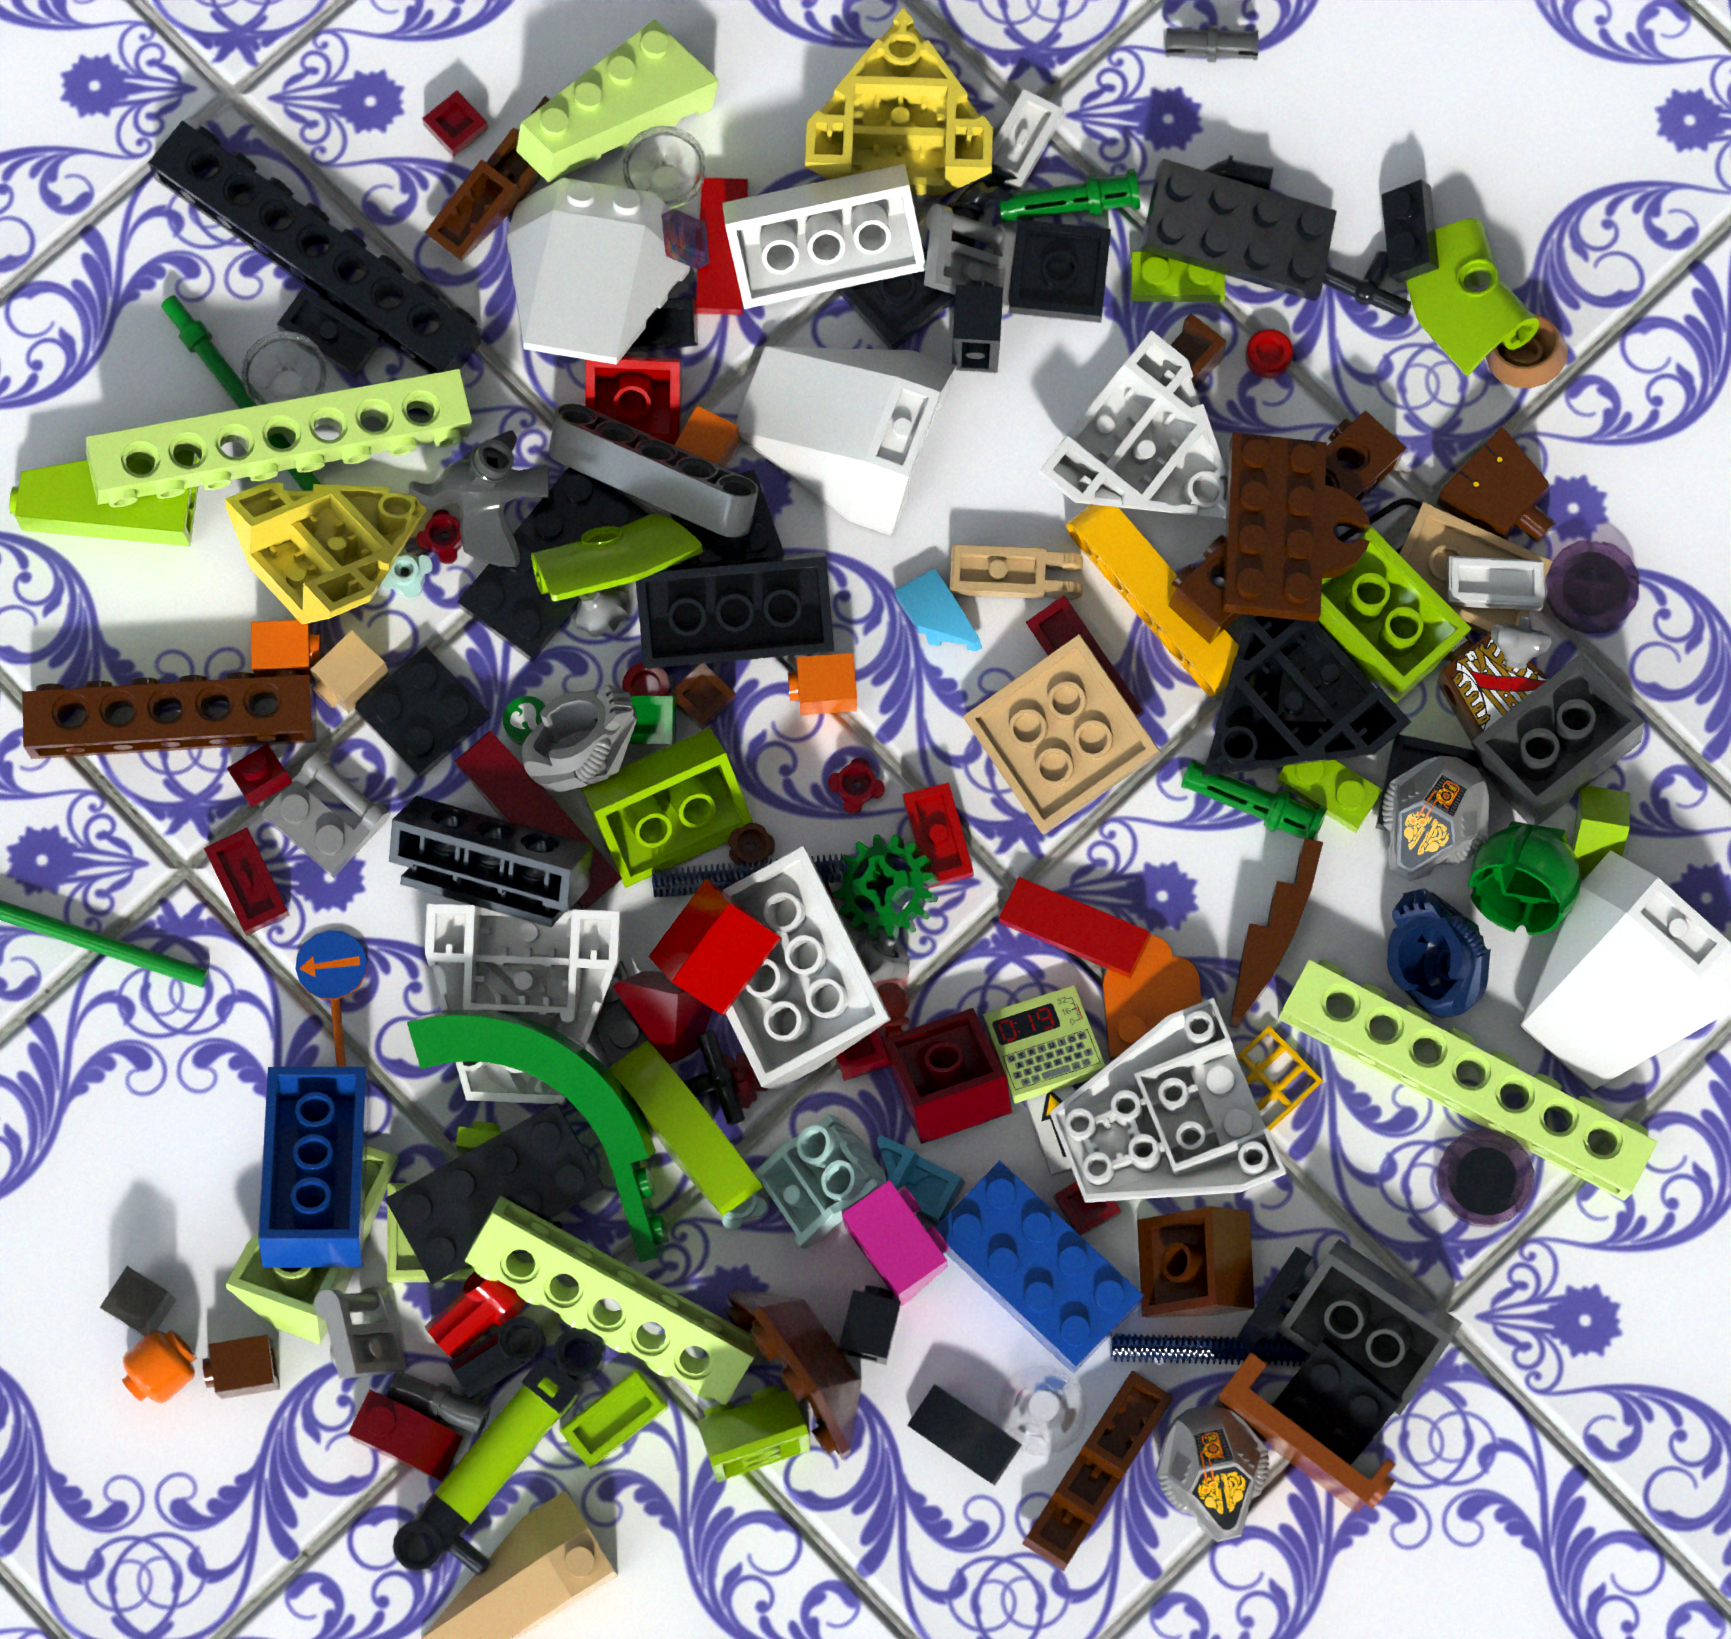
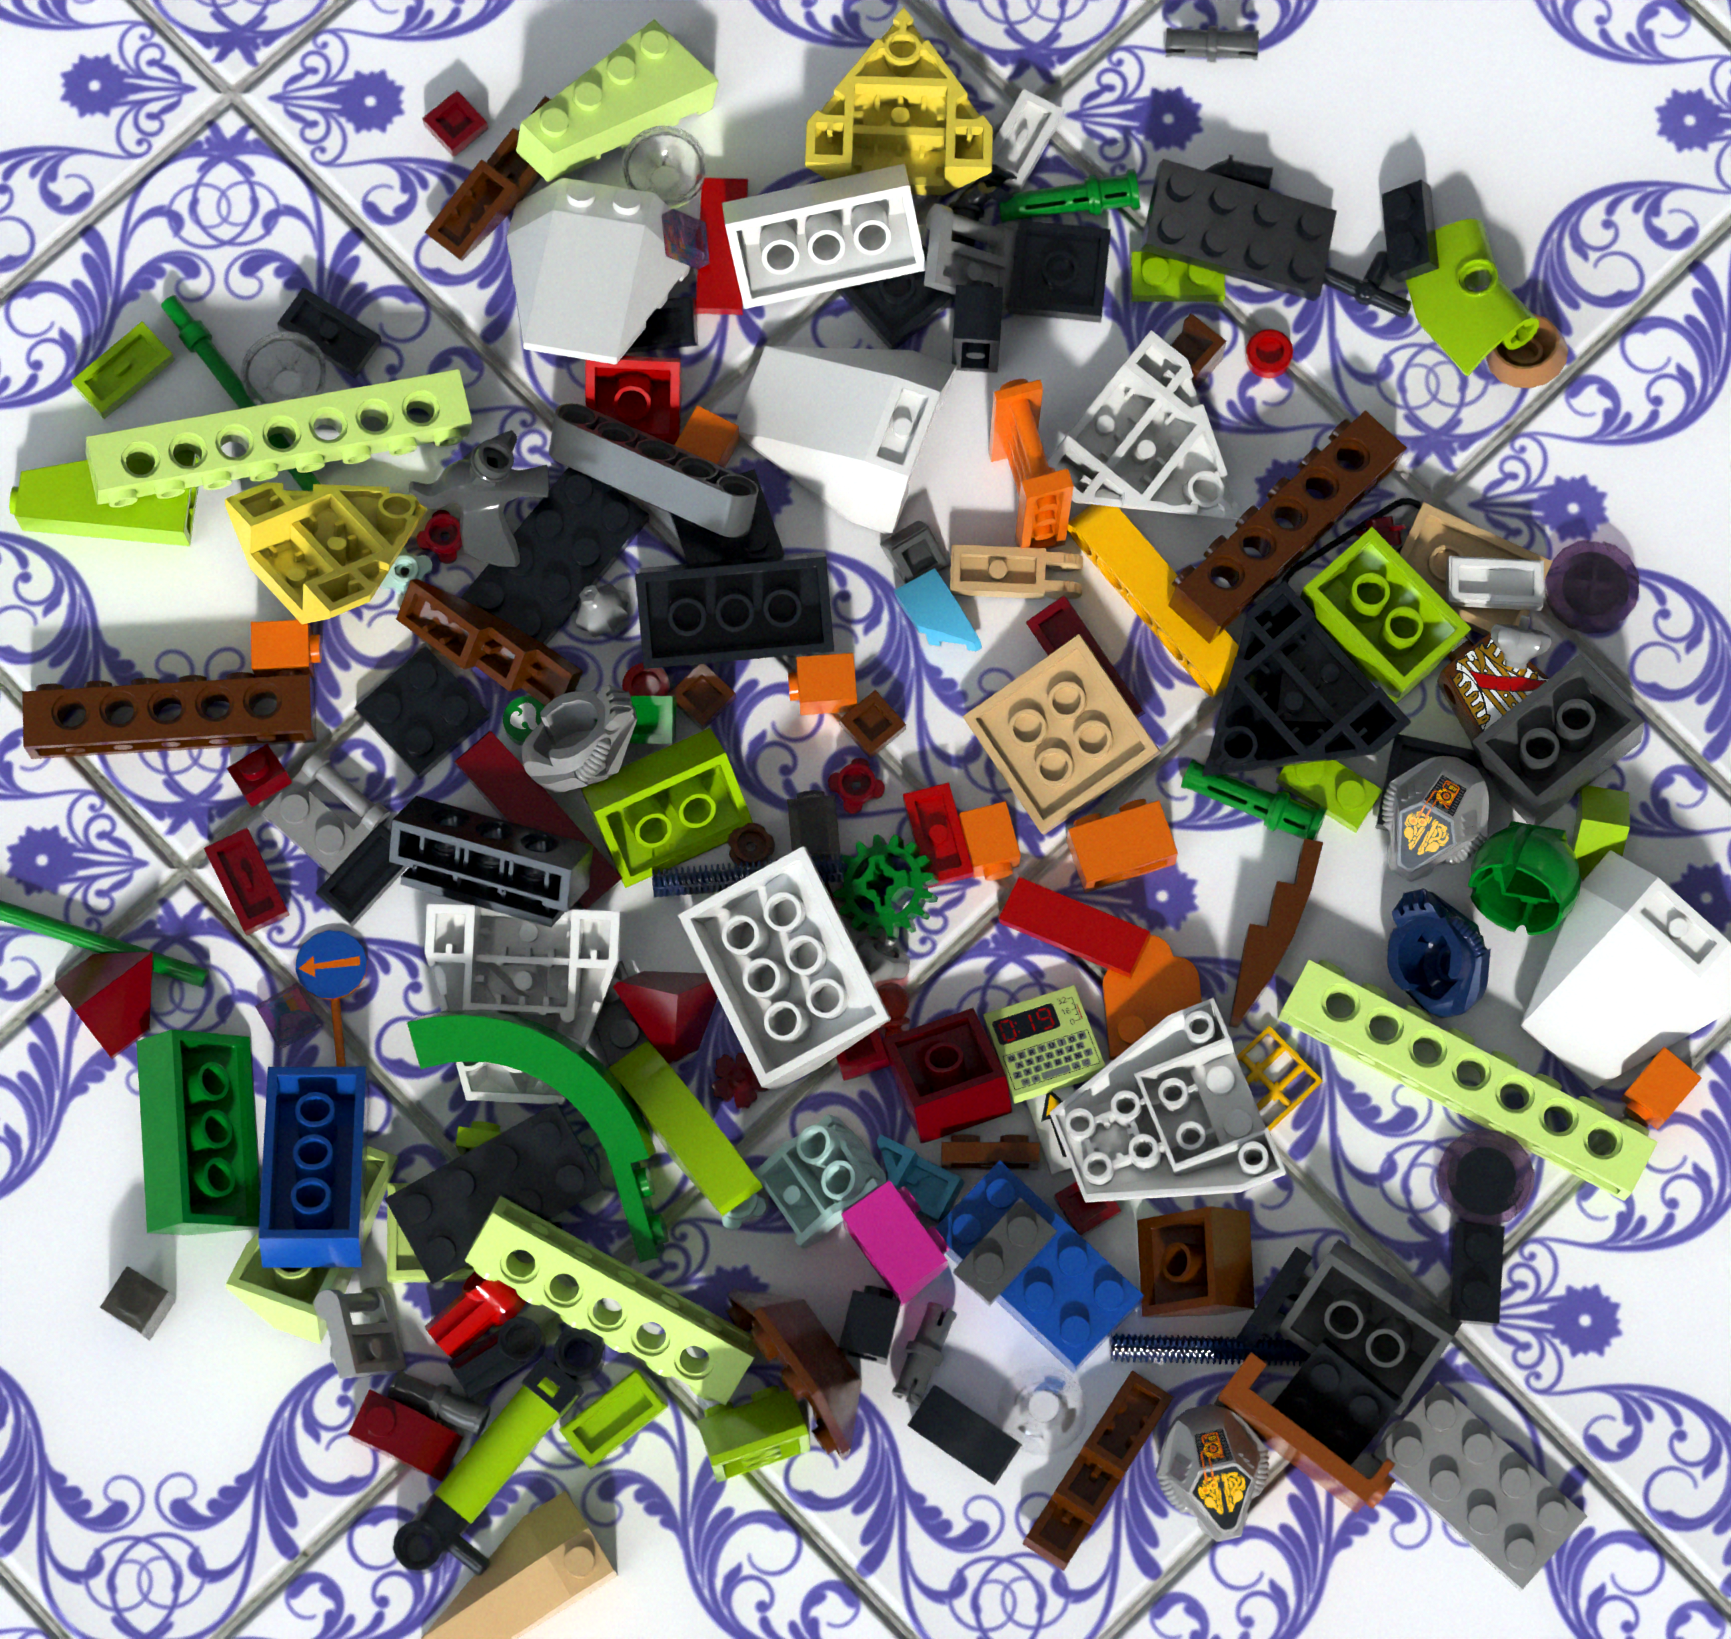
(112, 997): none -> dark red slope
(122, 370): none -> lime plate
(158, 1366): orange head -> none
(192, 149): black brick -> none
(198, 1133): none -> green slope
(241, 1367): reddish brown brick -> none
(288, 1016): none -> clear purple tile
(348, 673): tan brick -> none
(361, 877): none -> black tile
(483, 640): none -> reddish brown slope
(613, 556): lime panel -> none
(714, 948): red slope -> none
(718, 1078): black piece -> none
(814, 824): none -> clear smoke brick
(872, 724): none -> reddish brown plate
(914, 551): none -> dark grey slope
(924, 1353): none -> dark grey pin
(968, 1153): none -> reddish brown plate
(990, 841): none -> orange brick
(1005, 1252): none -> dark grey plate
(1042, 491): none -> orange fence
(1121, 844): none -> orange brick
(1283, 528): reddish brown plate -> none
(1386, 528): none -> dark red plate
(1476, 1273): none -> black plate
(1479, 1486): none -> light grey plate
(1499, 491): reddish brown torso -> none
(1659, 1089): none -> orange brick

